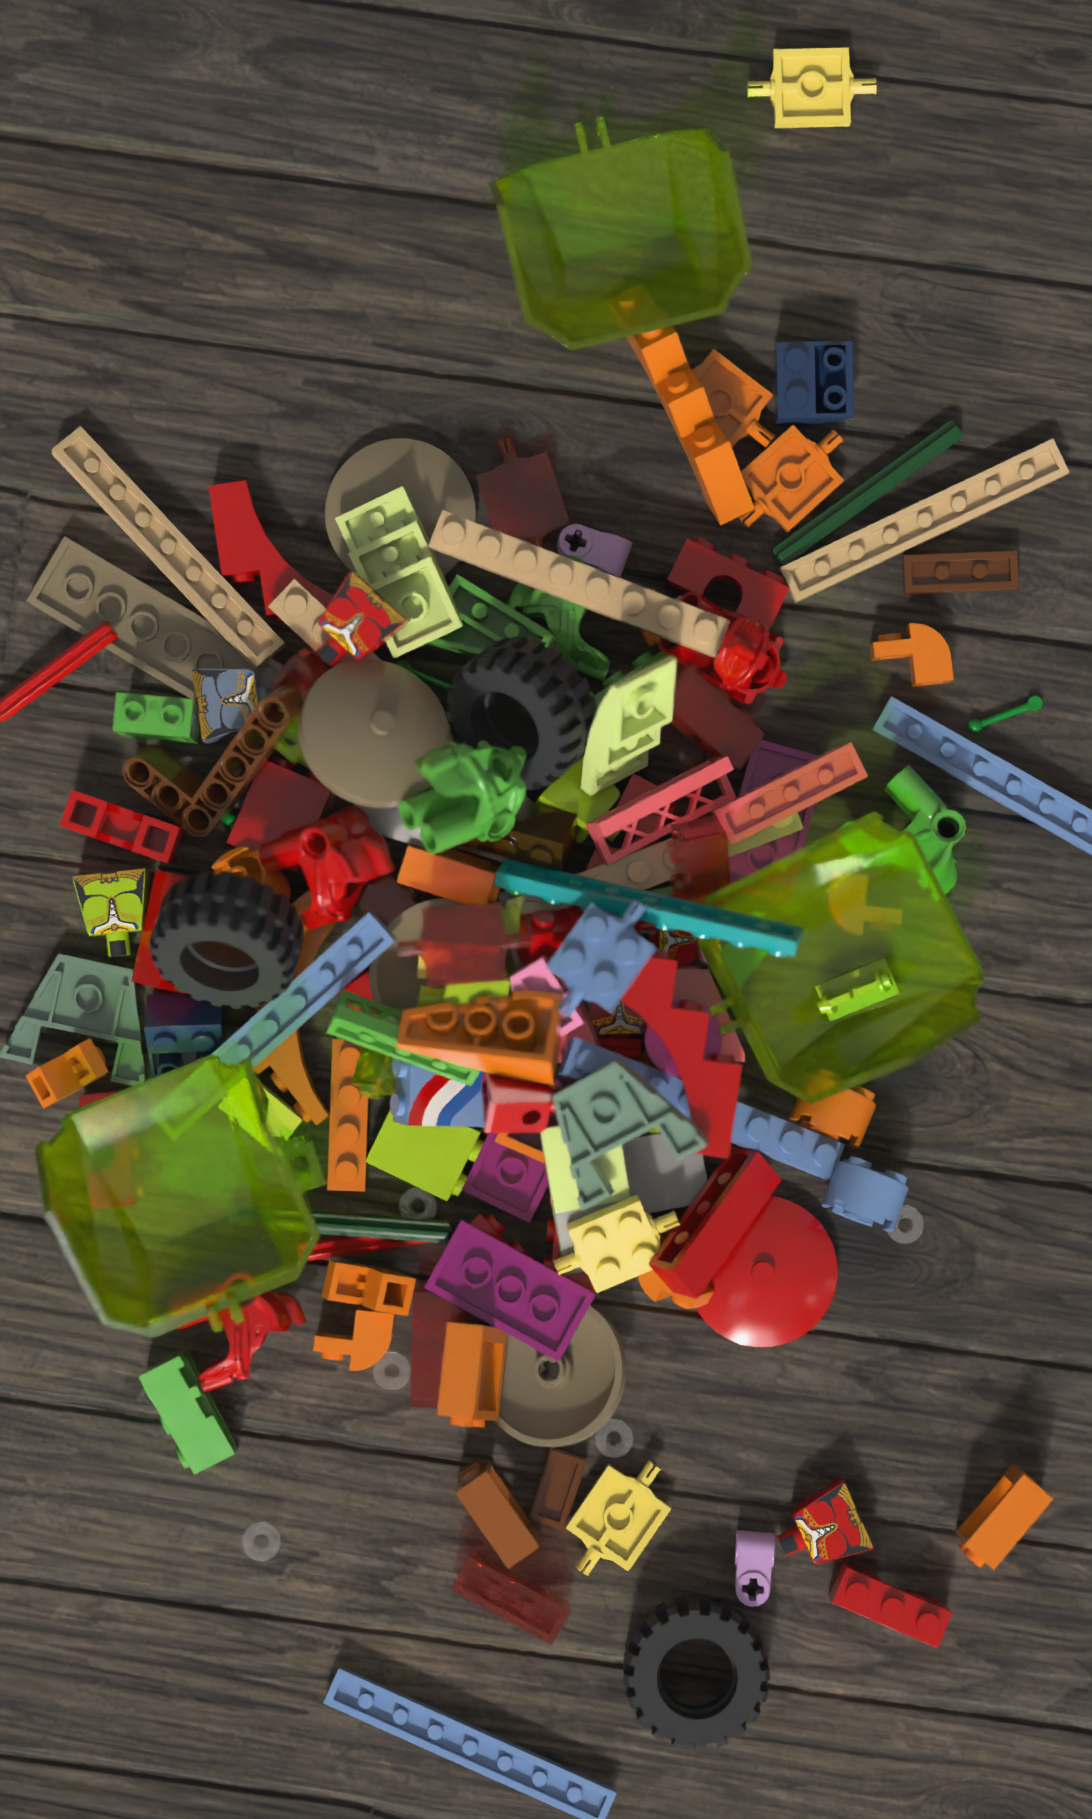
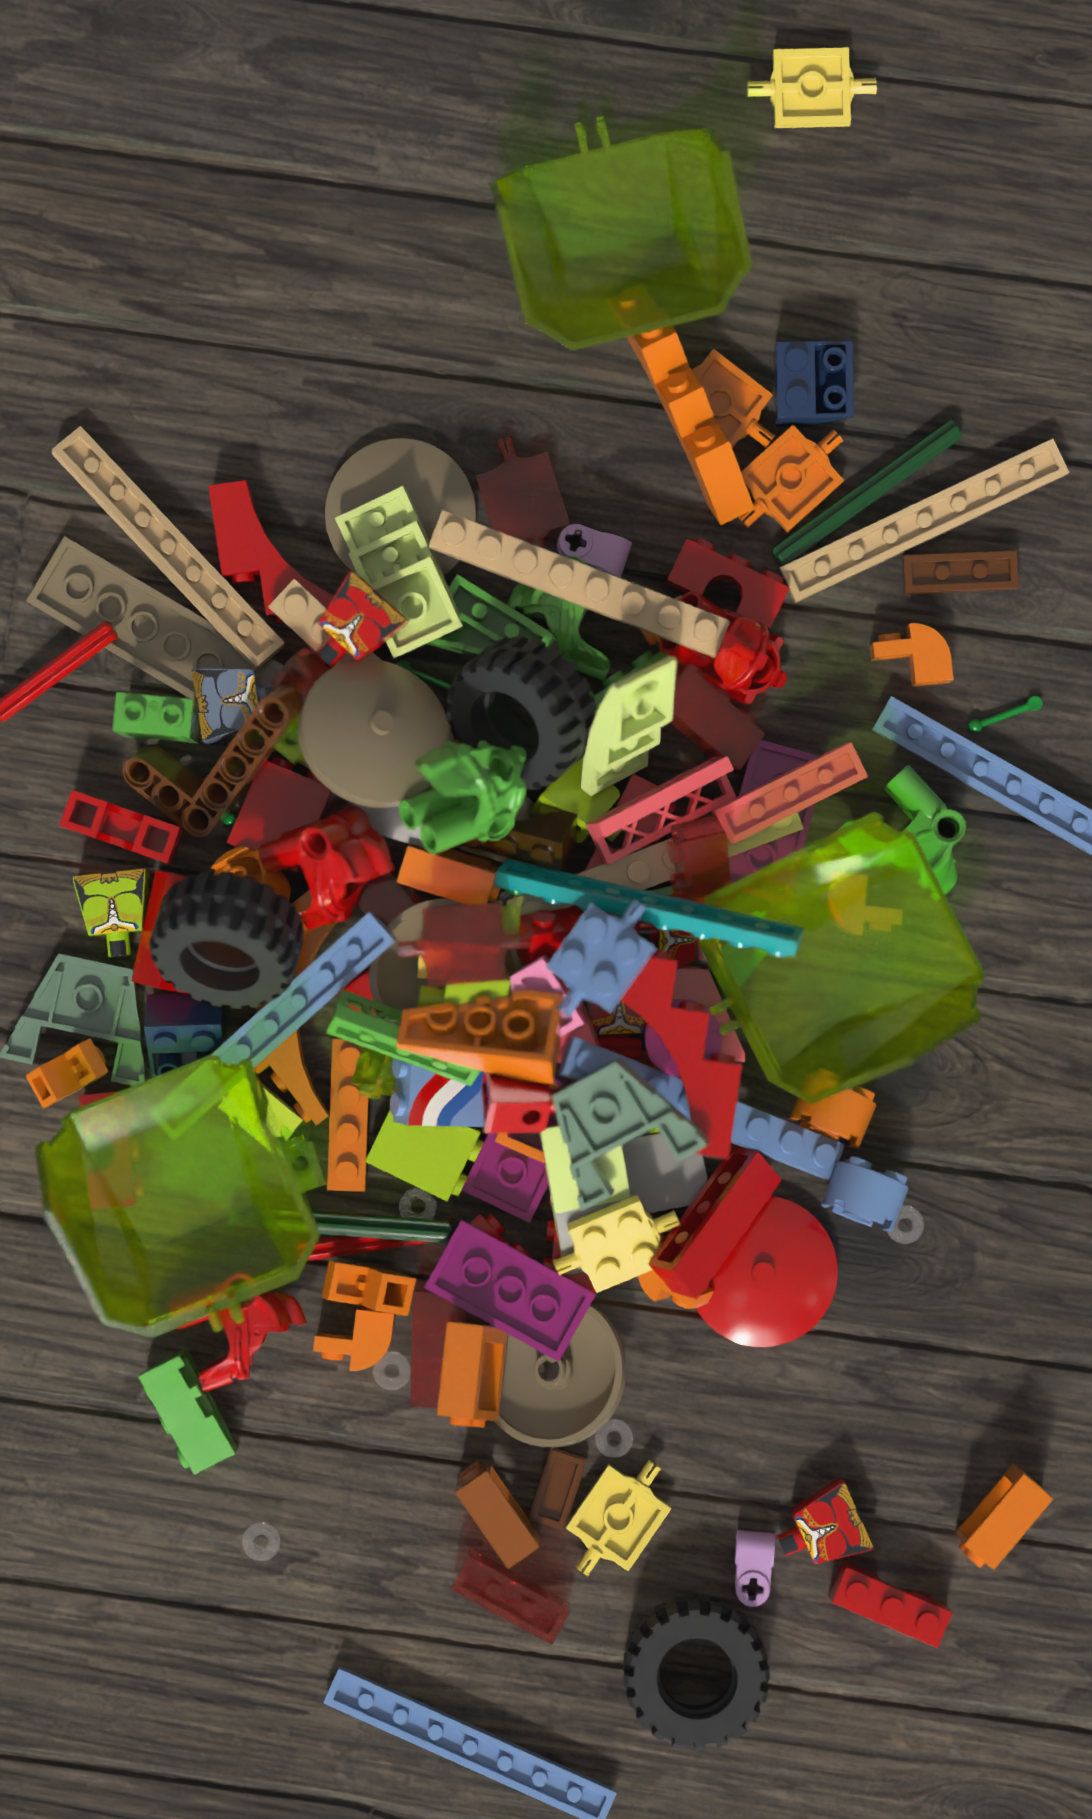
(856, 990): lime hinge -> none

